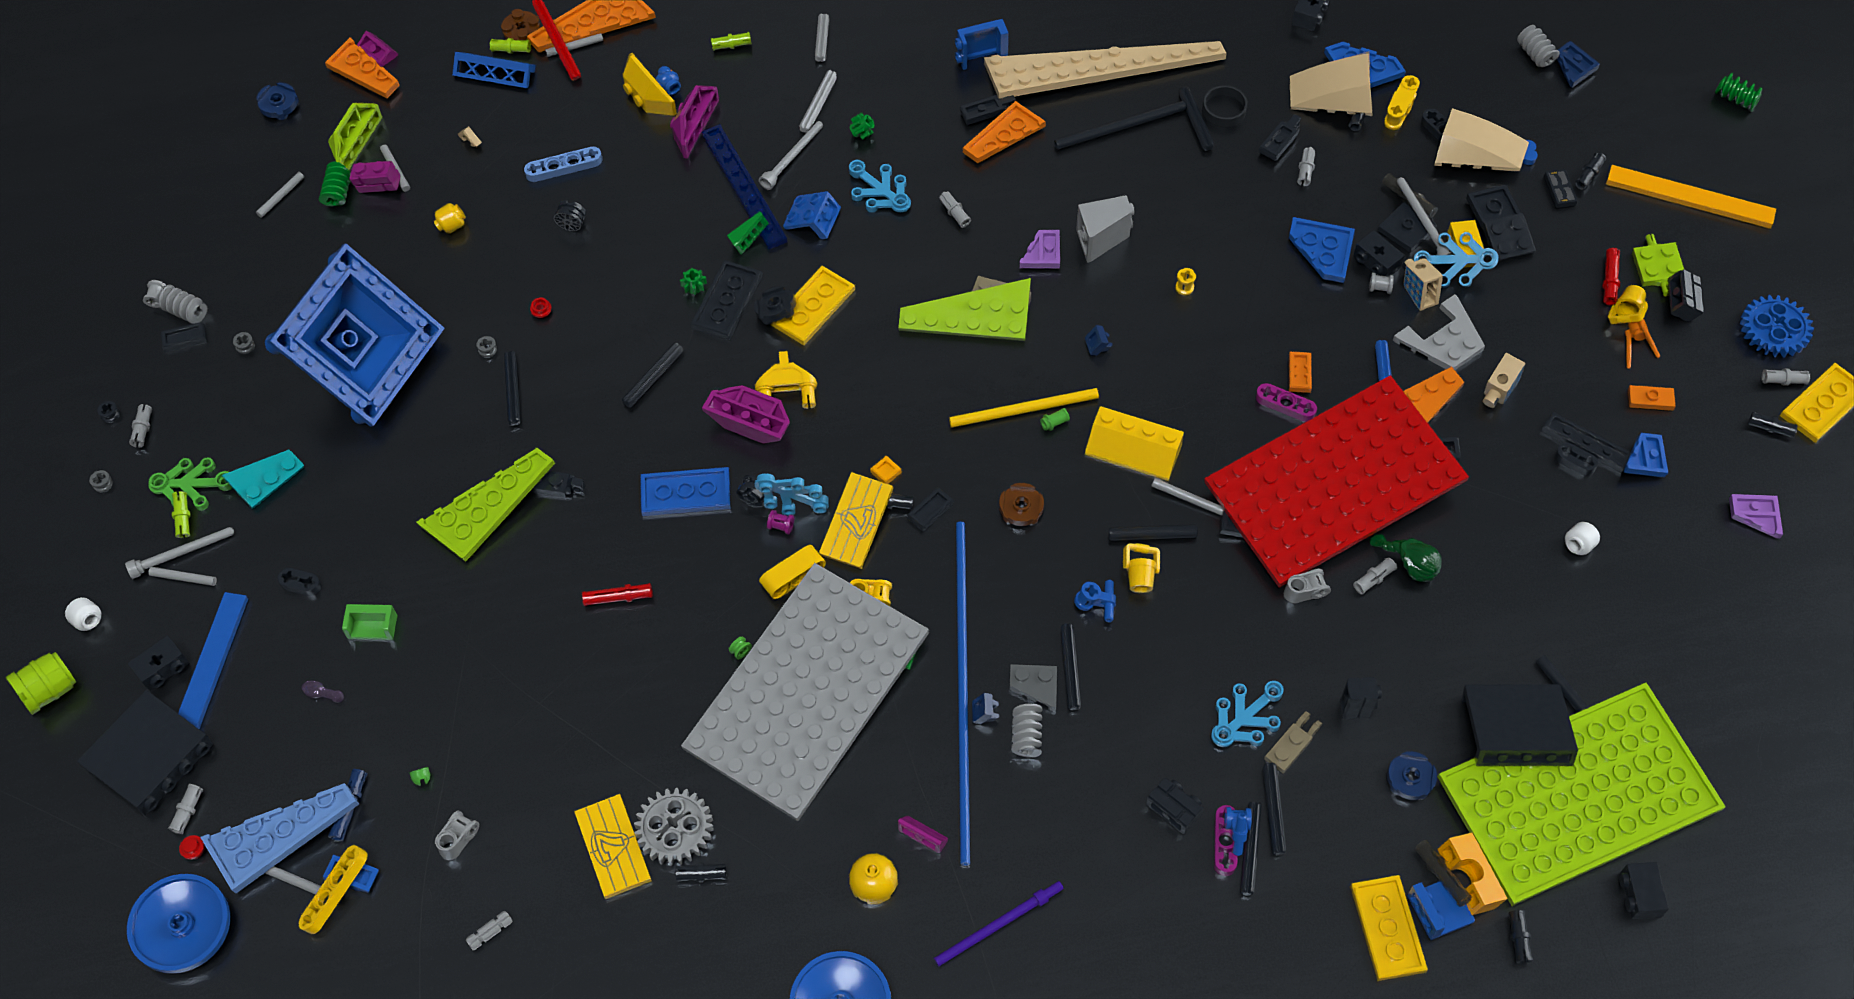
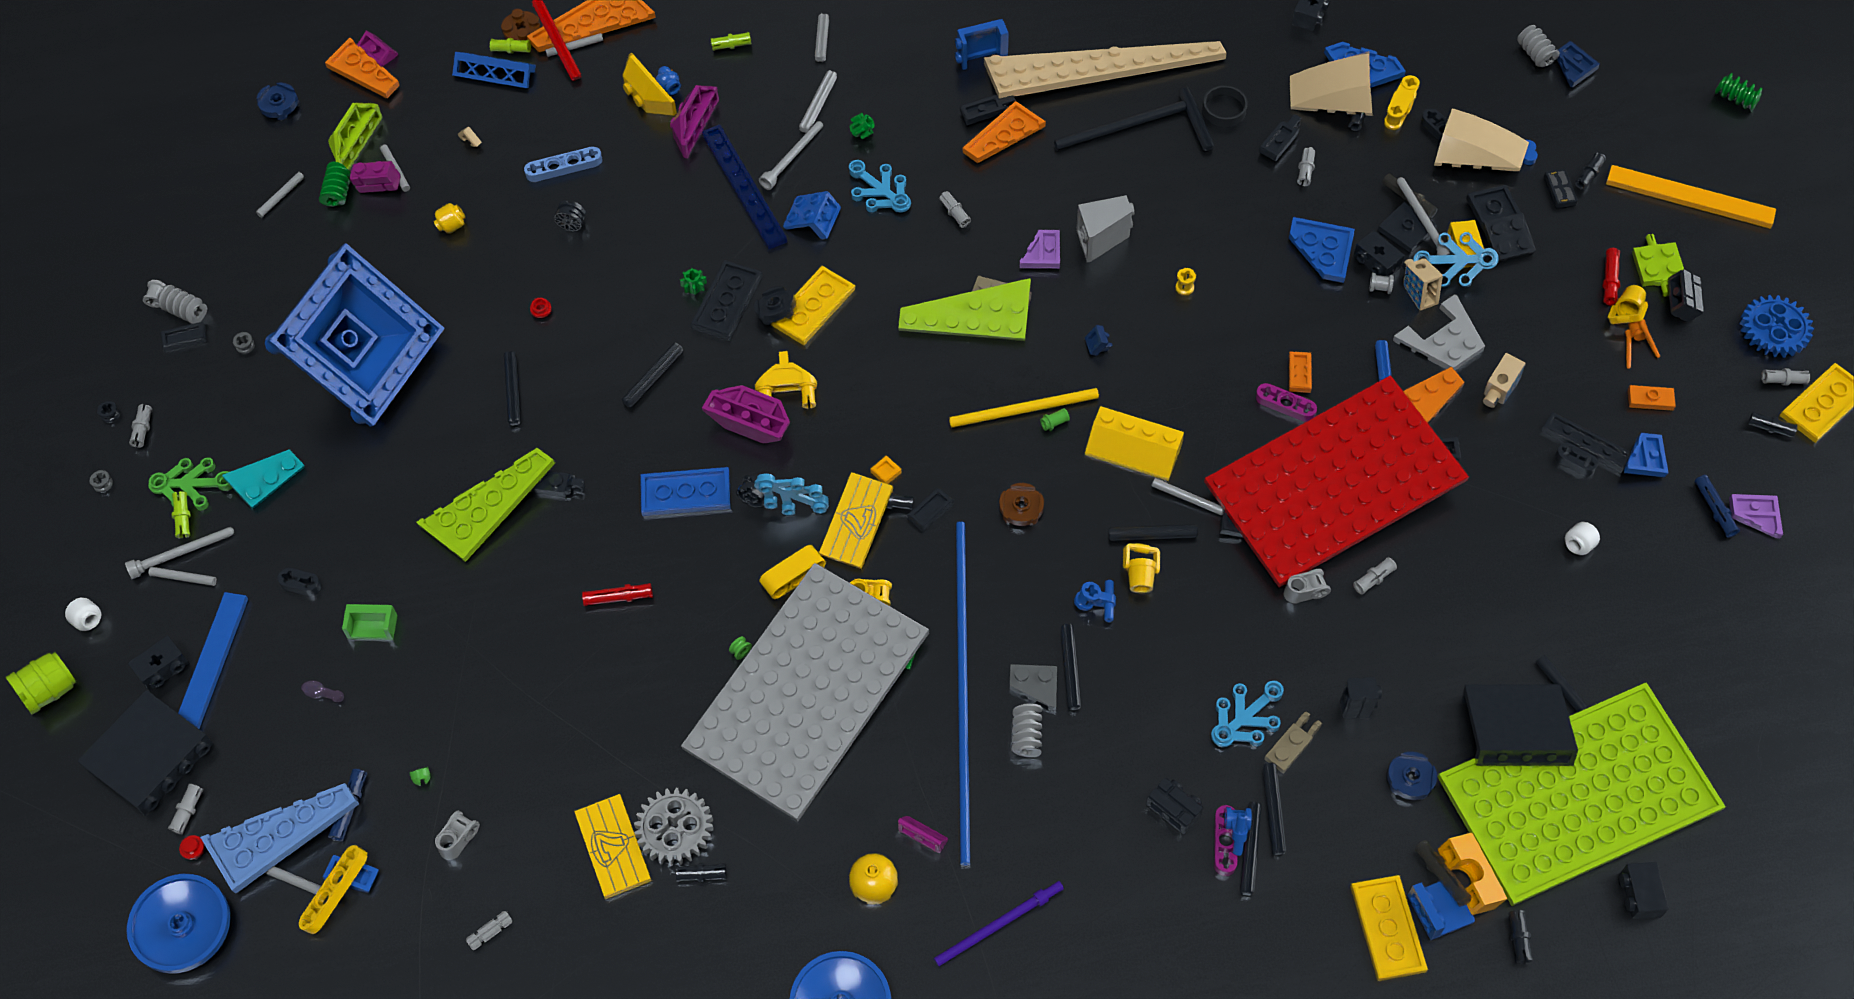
(486, 352): dark grey bush -> none
(747, 232): green slope -> none
(787, 525): magenta bush -> none
(983, 709): dark blue tile -> none
(1418, 558): dark green hair -> none
(1729, 526): none -> dark blue pin

